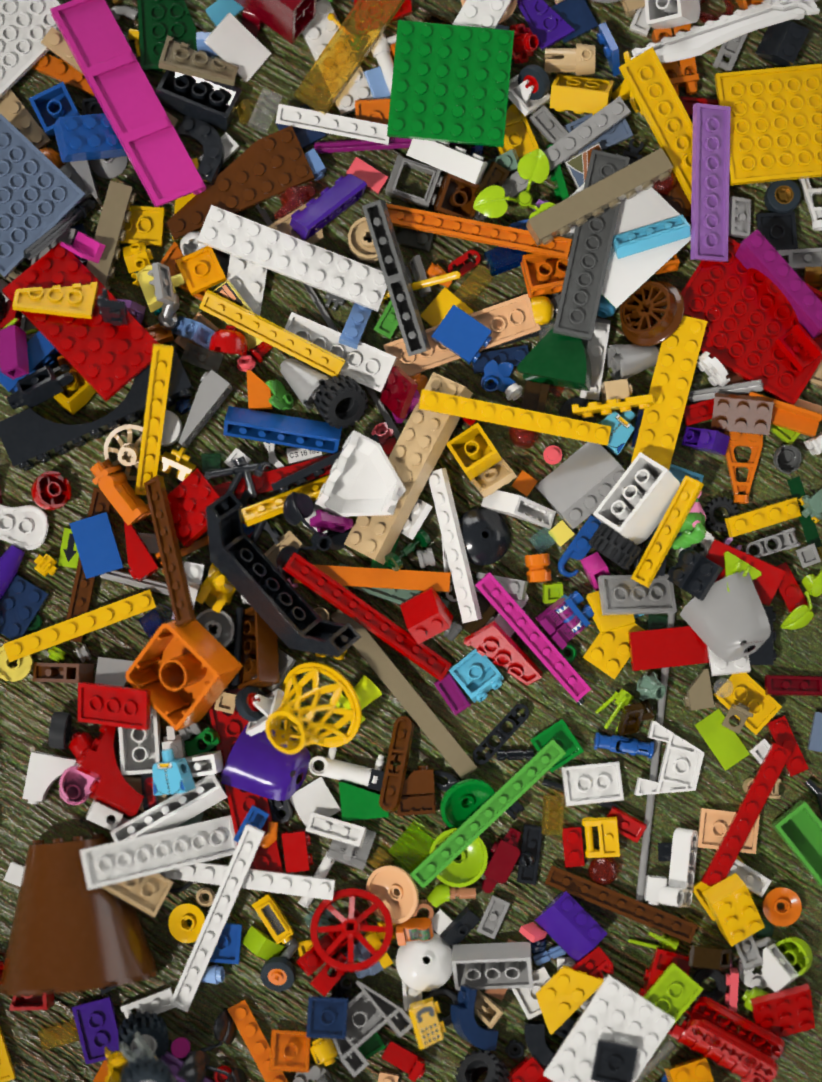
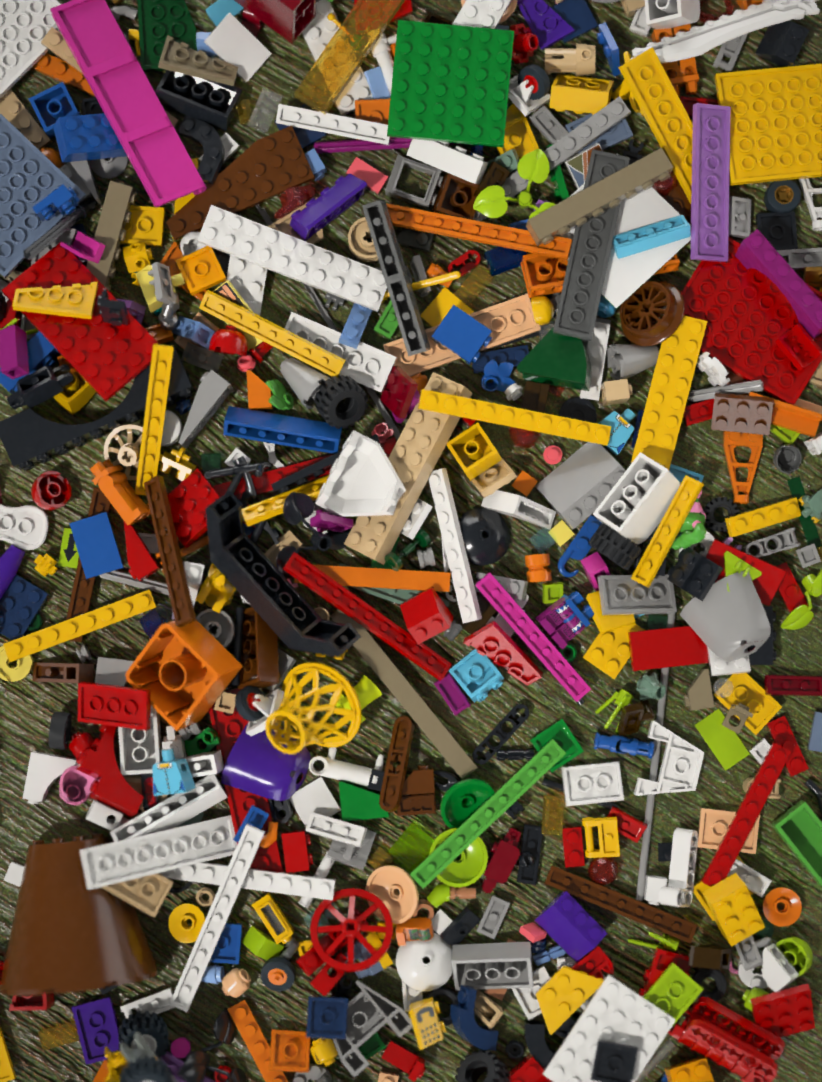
(56, 654): lime plate -> none
(61, 199): none -> blue plate
(236, 982): none -> light nougat head
(298, 454): white sticker -> none
(642, 402): yellow wing -> none
(706, 440): dark purple slope -> none
(732, 981): coral plate -> none

